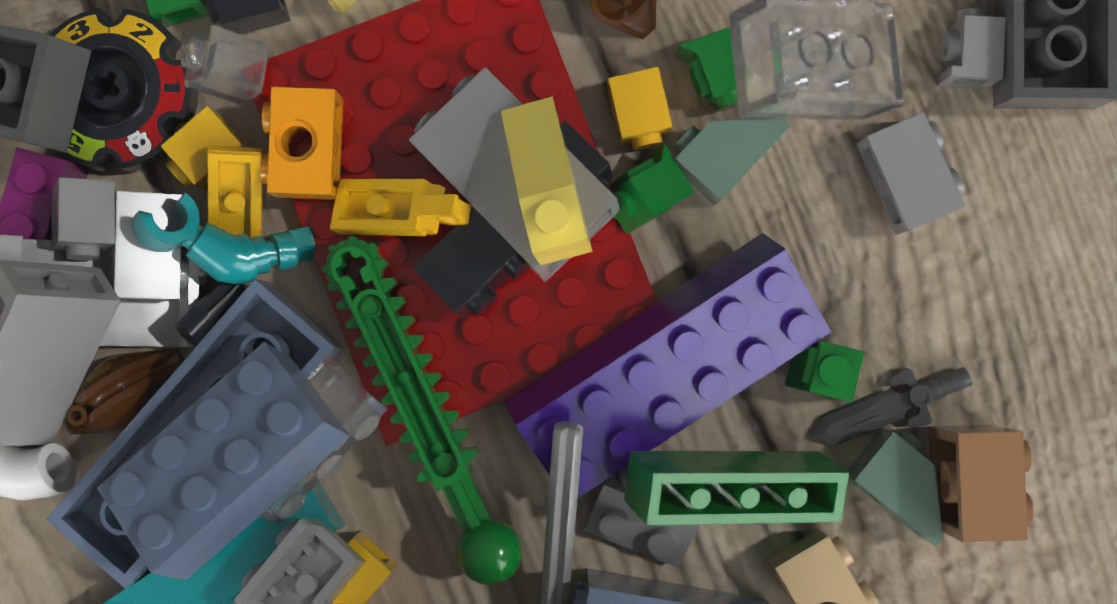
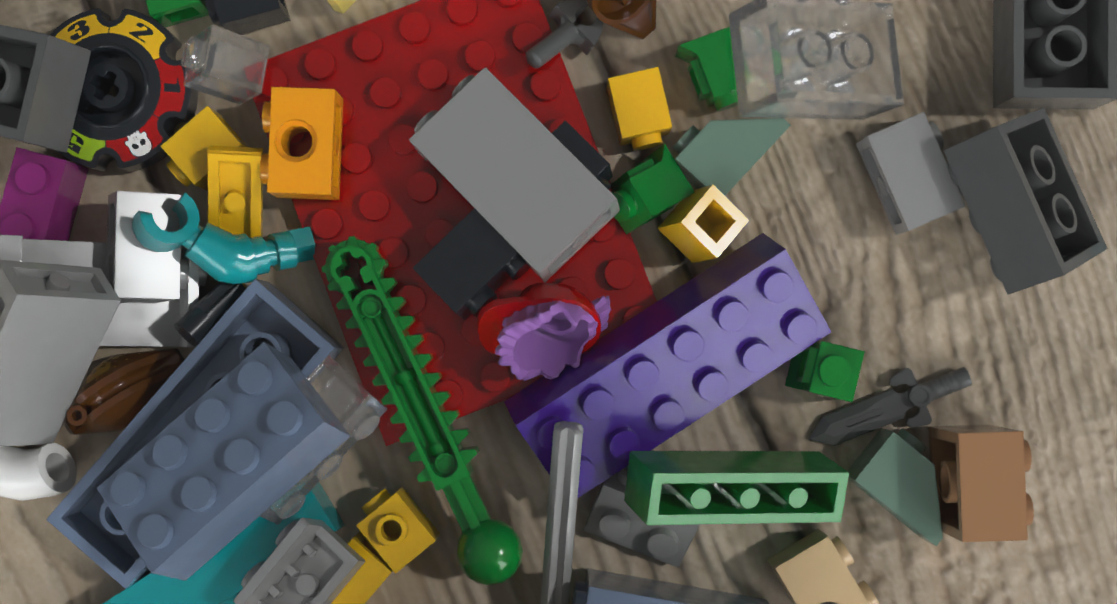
(83, 217): light grey brick -> none
(395, 207): yellow hinge -> none
(397, 528): none -> yellow brick
(542, 328): none -> medium lavender hair
(545, 182): light yellow slope -> none
(567, 33): none -> dark grey bar
(703, 224): none -> yellow brick
(973, 50): light grey brick -> none
(1025, 201): none -> dark grey brick

